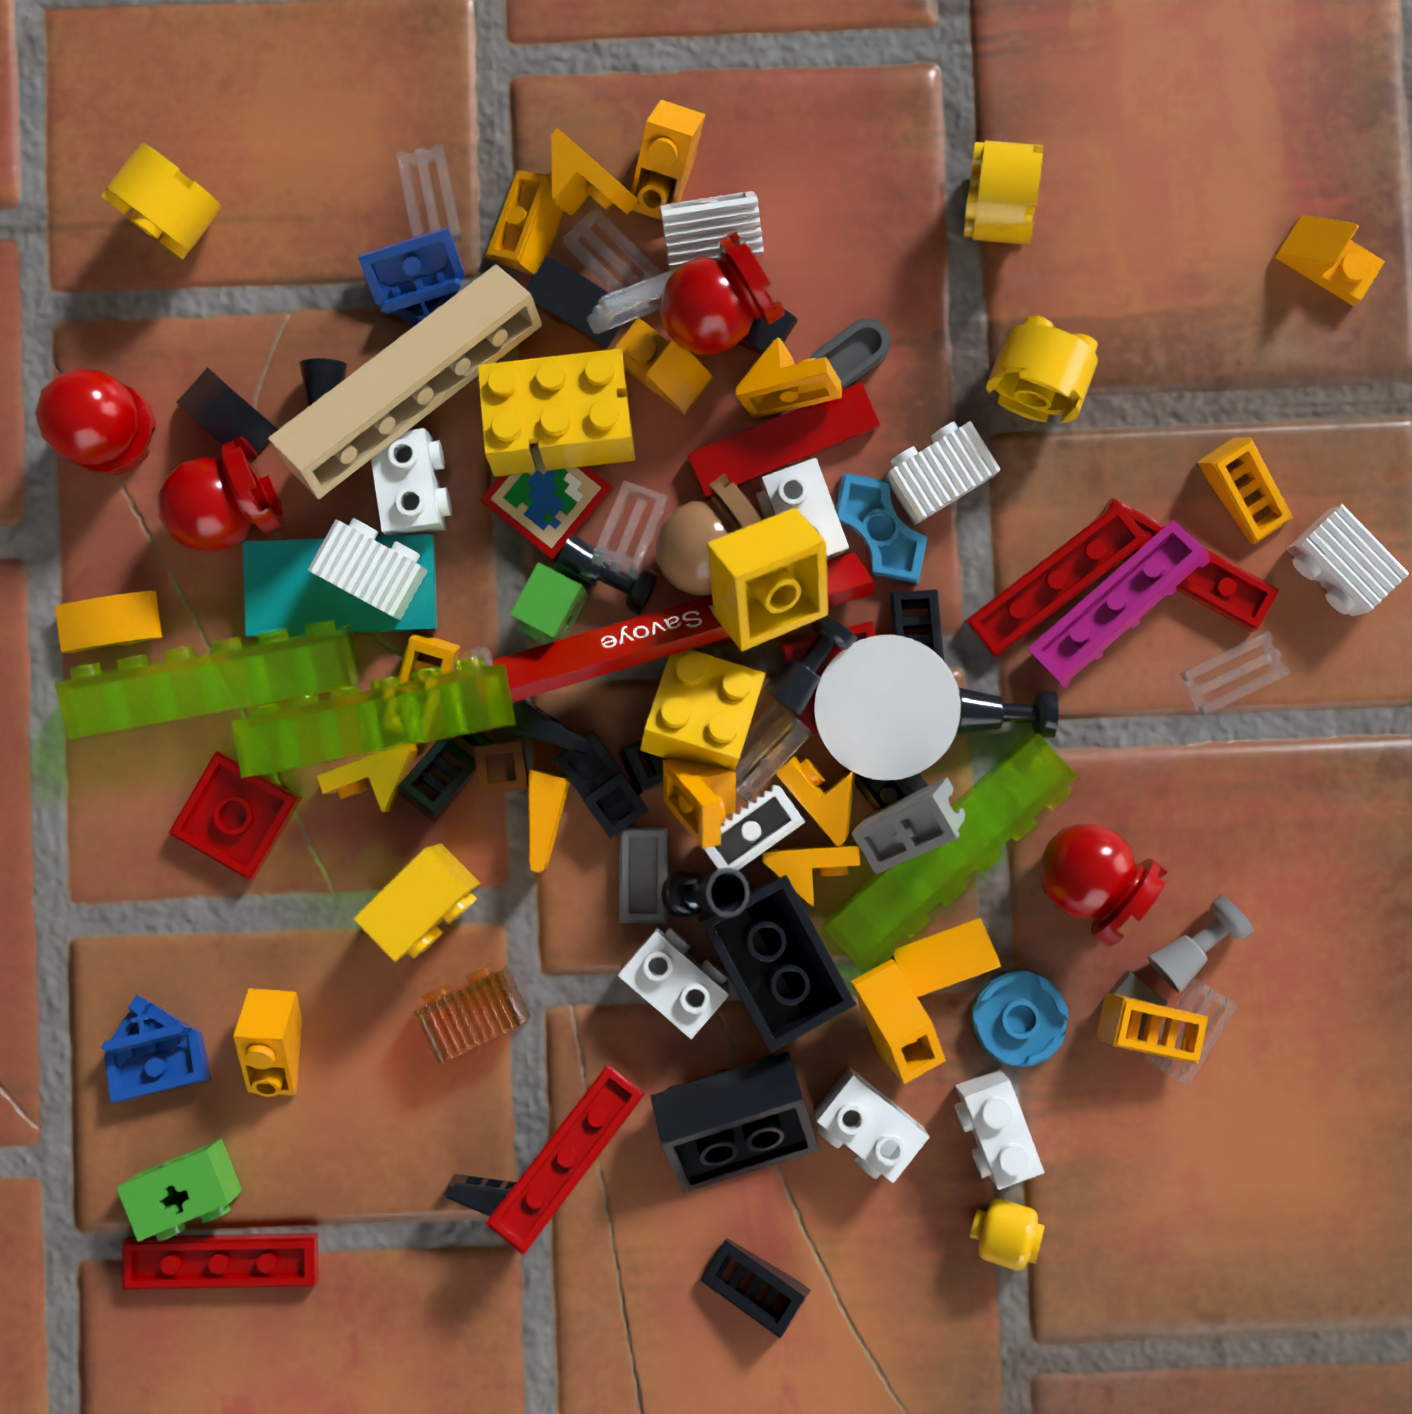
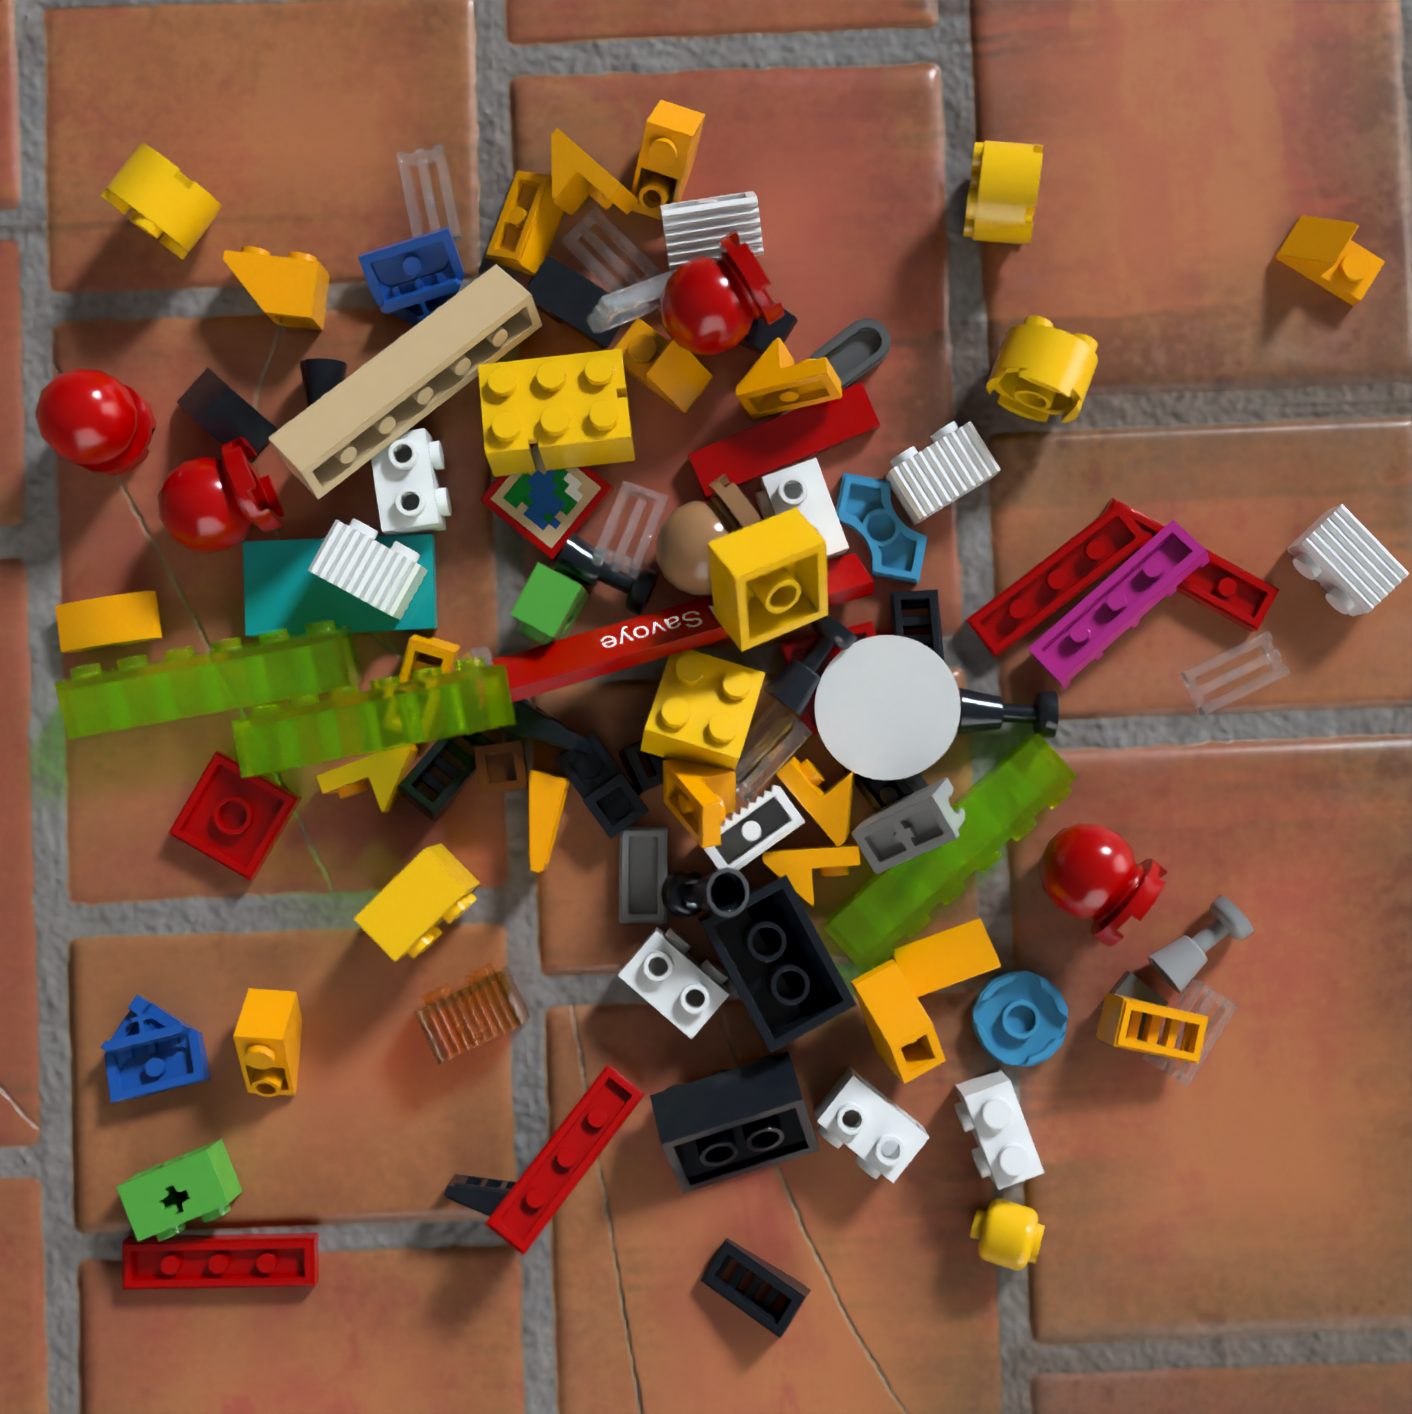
(285, 288): none -> light orange slope
(1222, 482): light orange slope -> none

